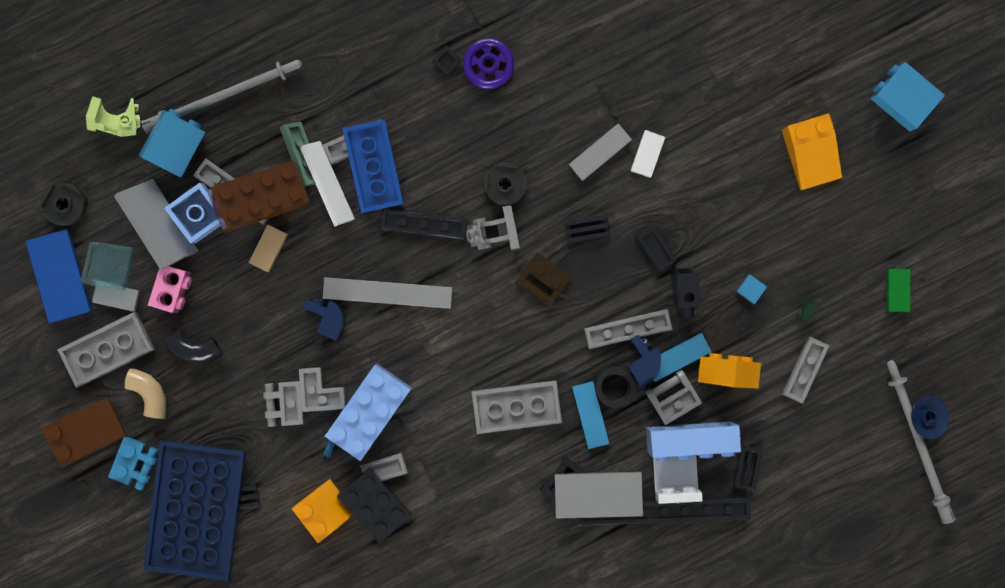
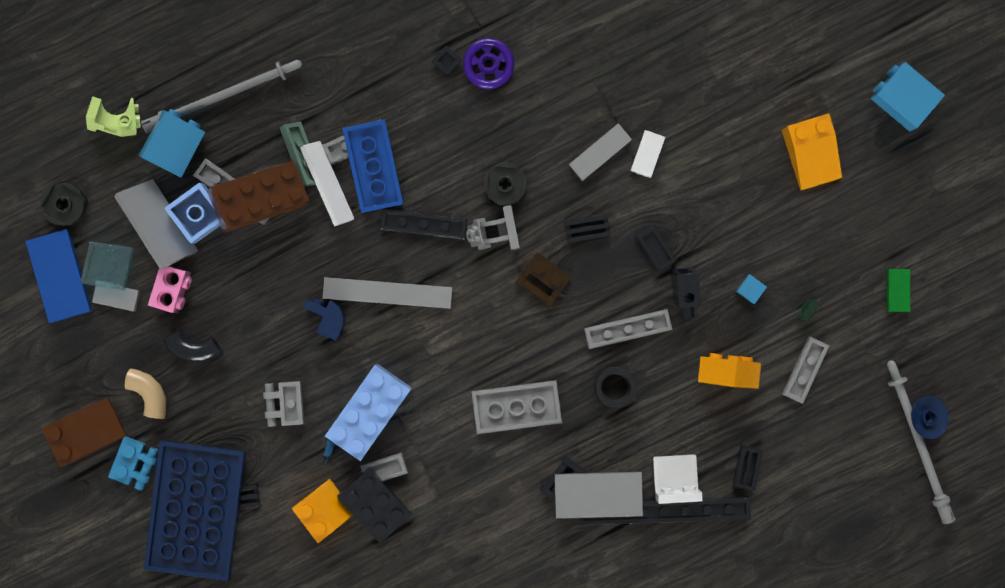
(106, 349): light grey tile -> none
(268, 248): tan tile -> none
(316, 397): light grey plate -> none
(590, 415): dark azure tile -> none
(648, 365): dark blue brick -> none
(677, 403): light grey plate -> none
(682, 355): dark azure tile -> none
(693, 439): light blue brick -> none

